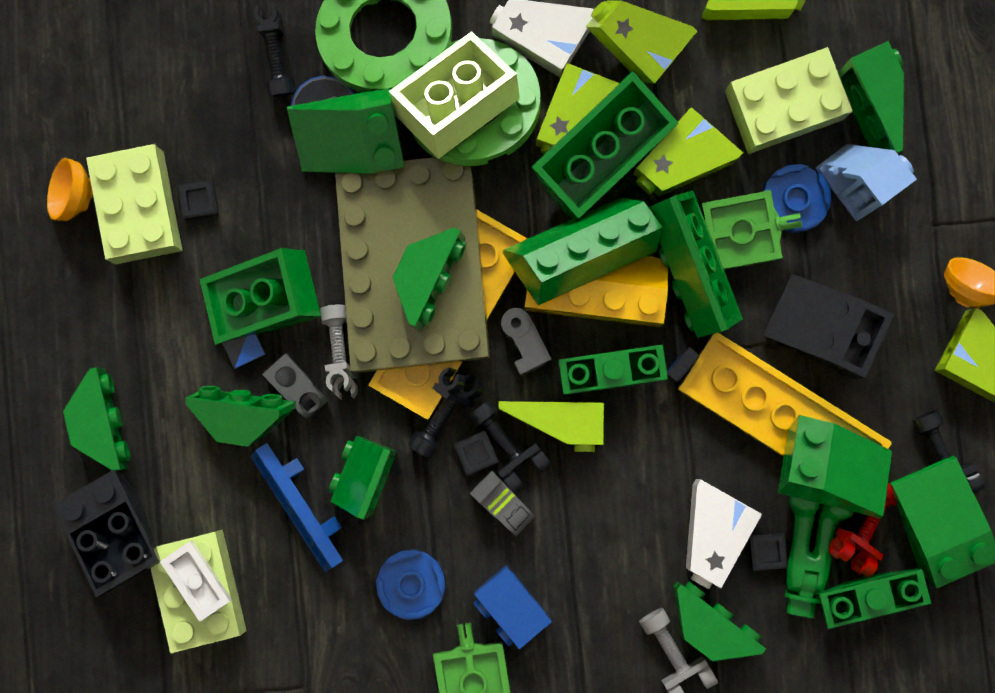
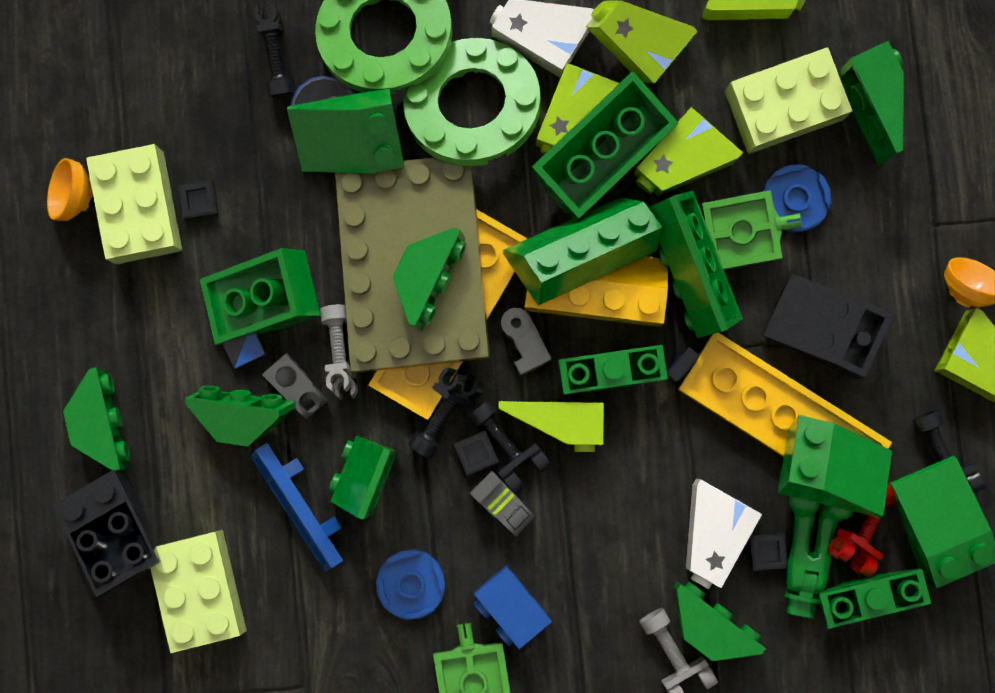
(196, 581): white plate -> none
(455, 94): yellowish green brick -> none
(866, 177): light blue wedge -> none

